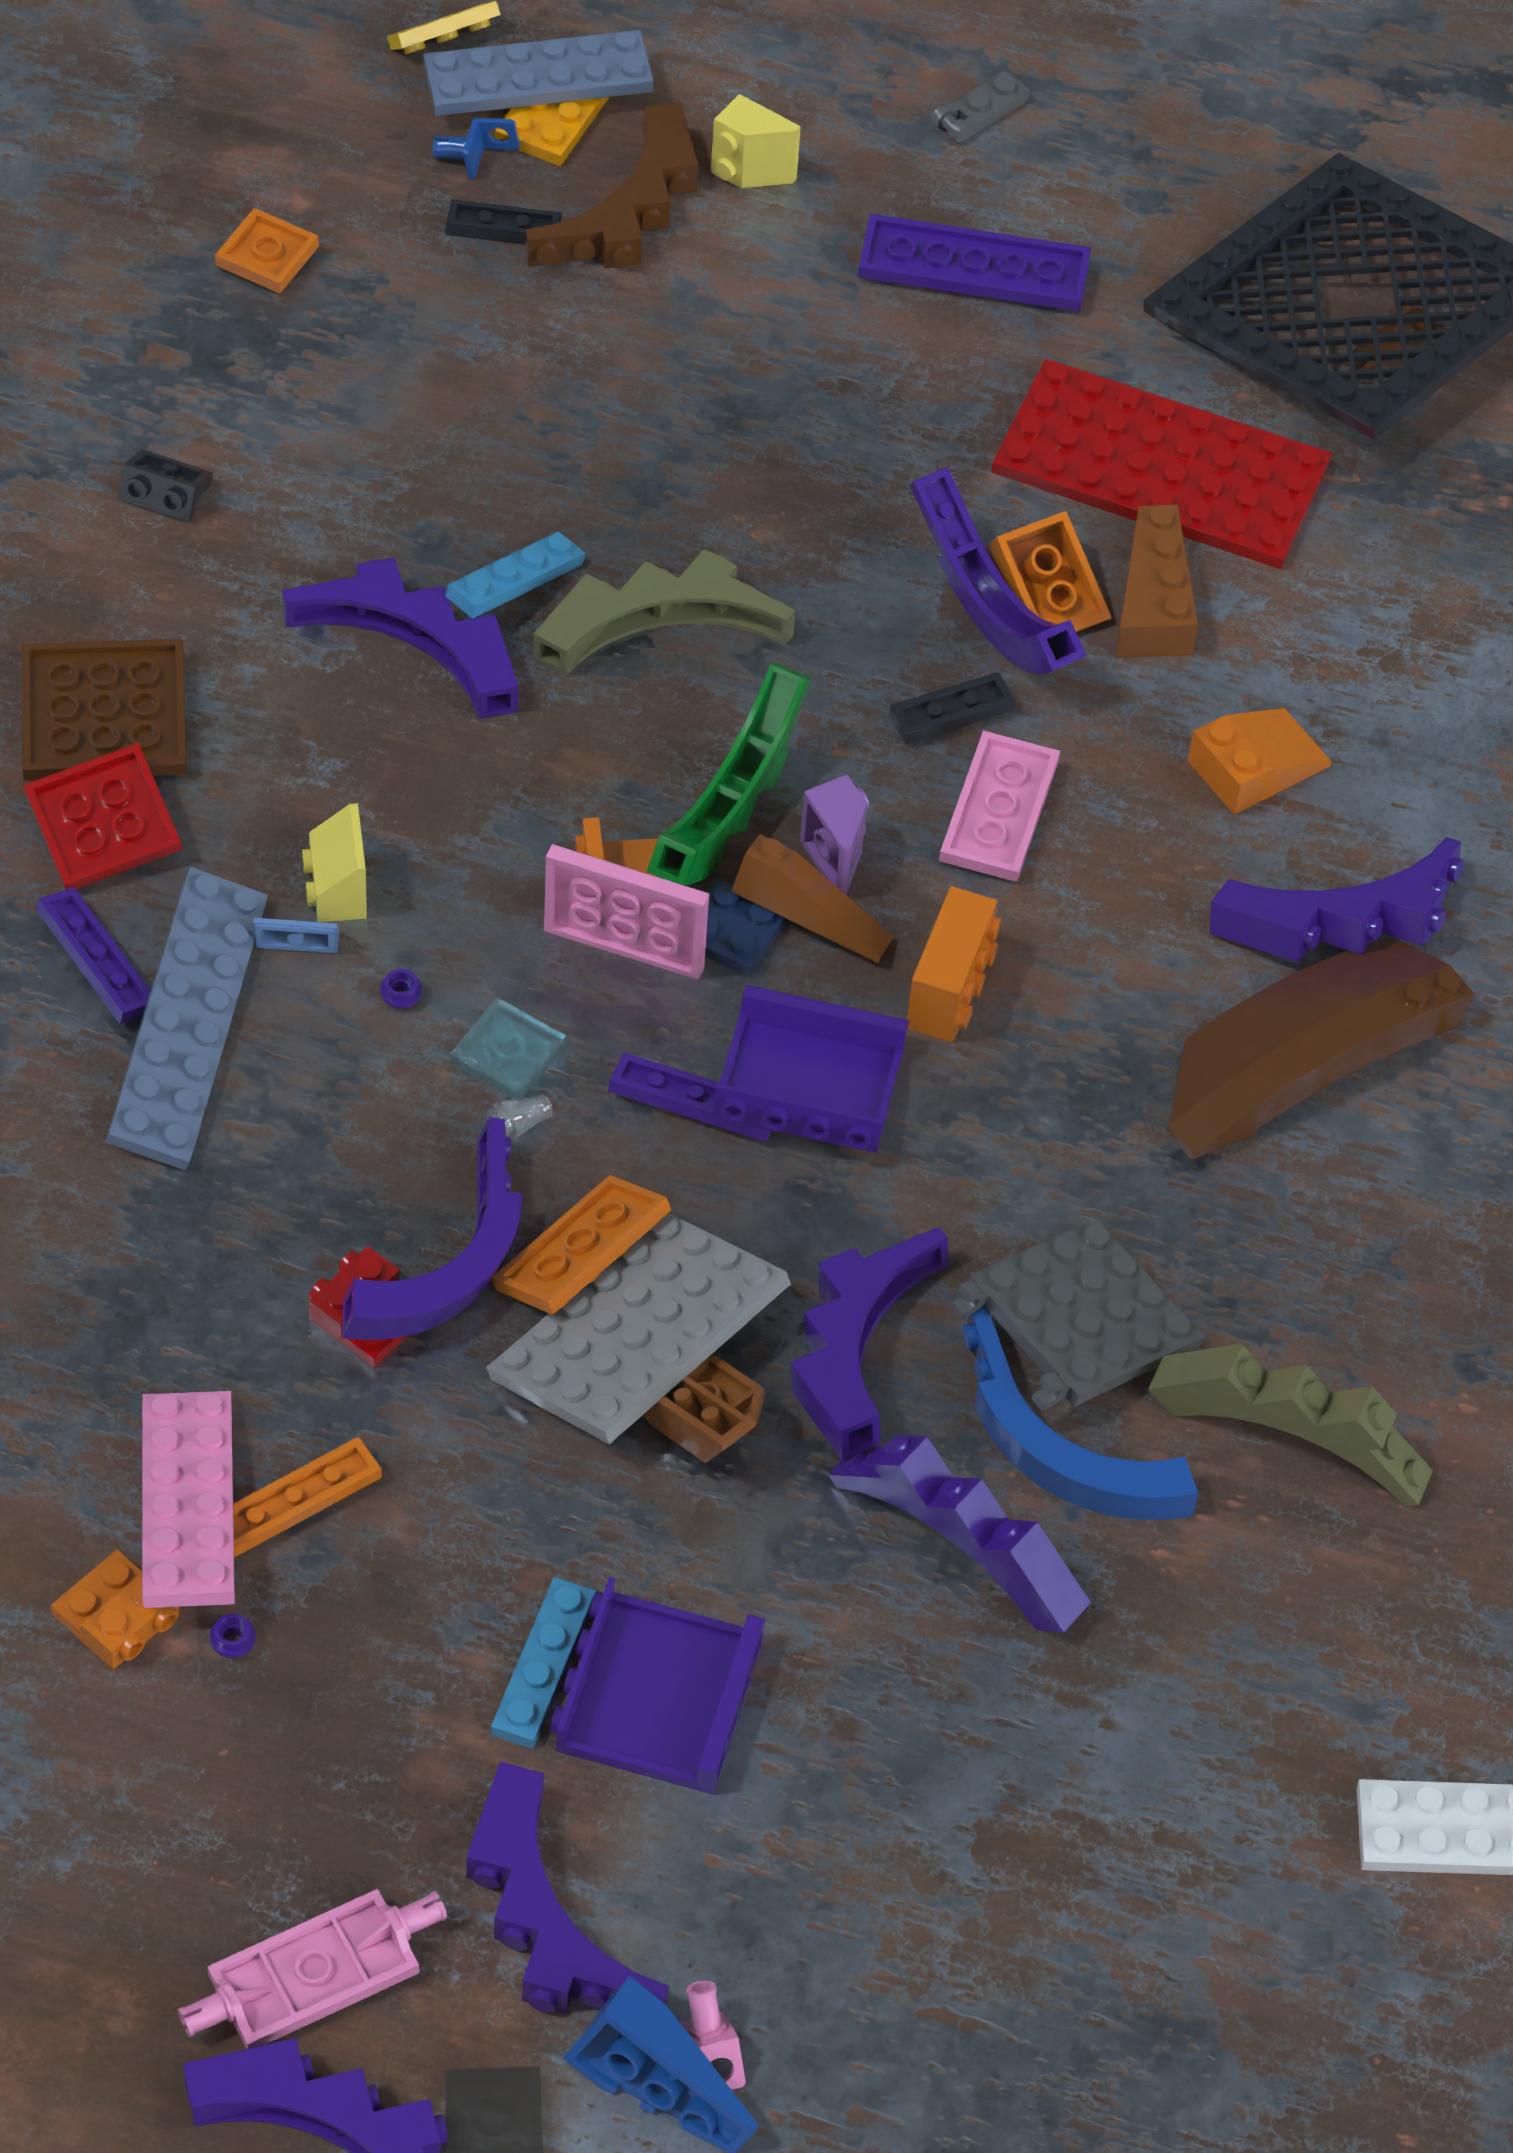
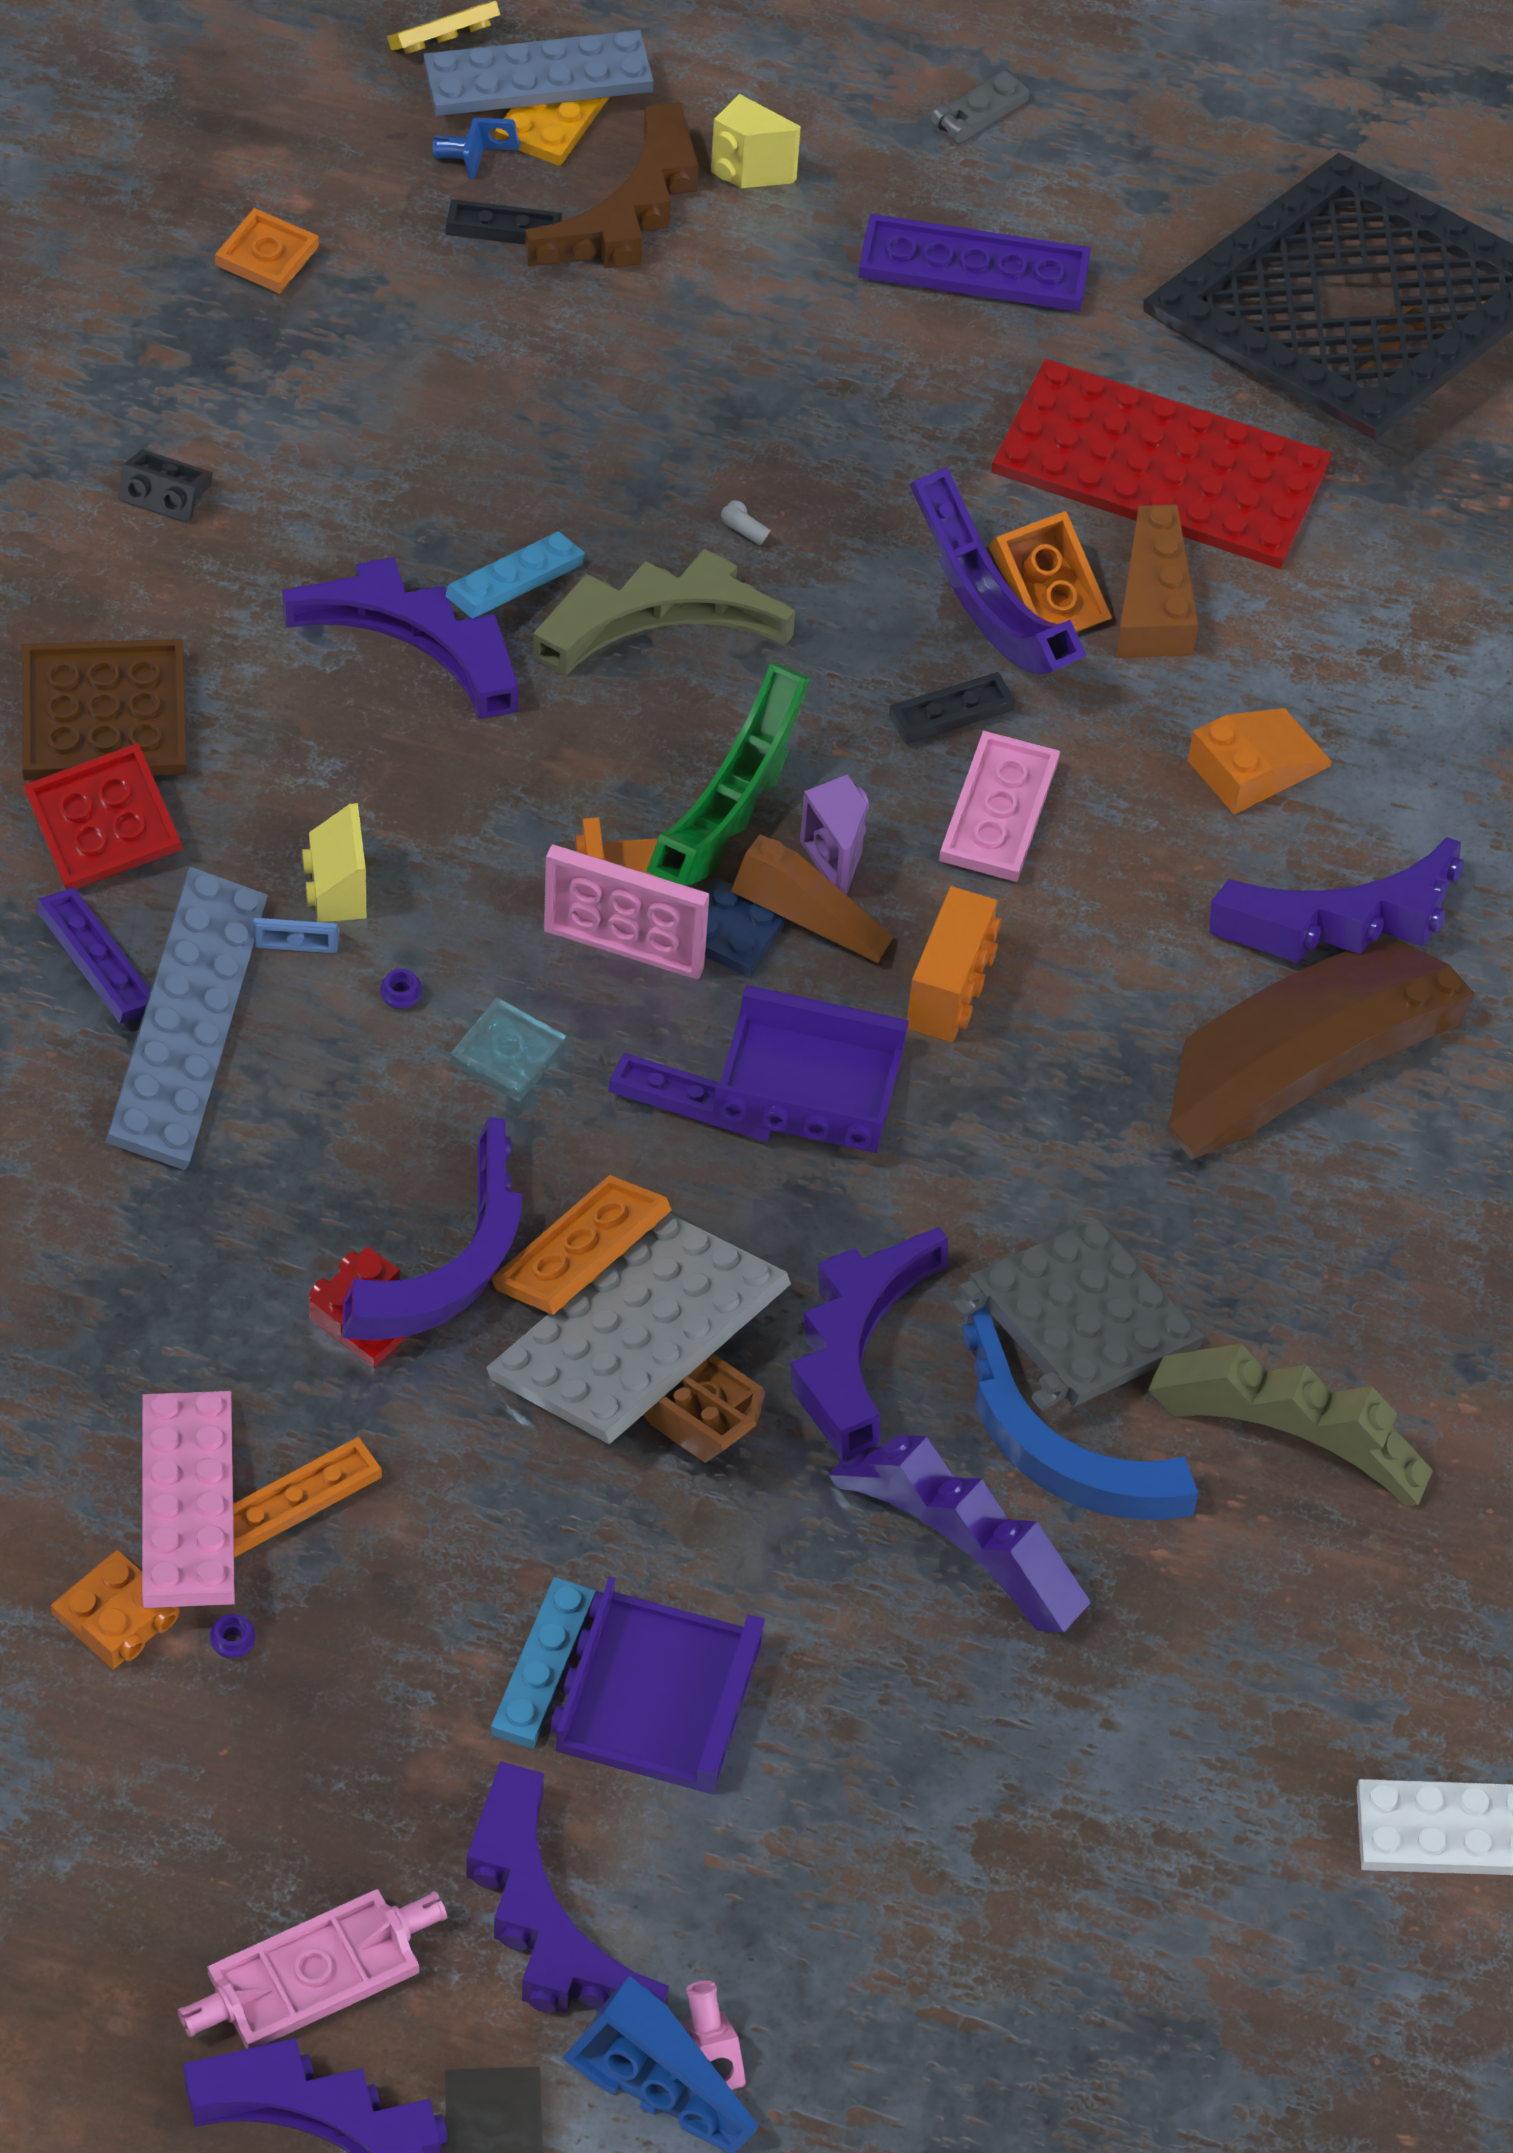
(521, 1113): clear cone -> none
(736, 518): none -> light grey arm

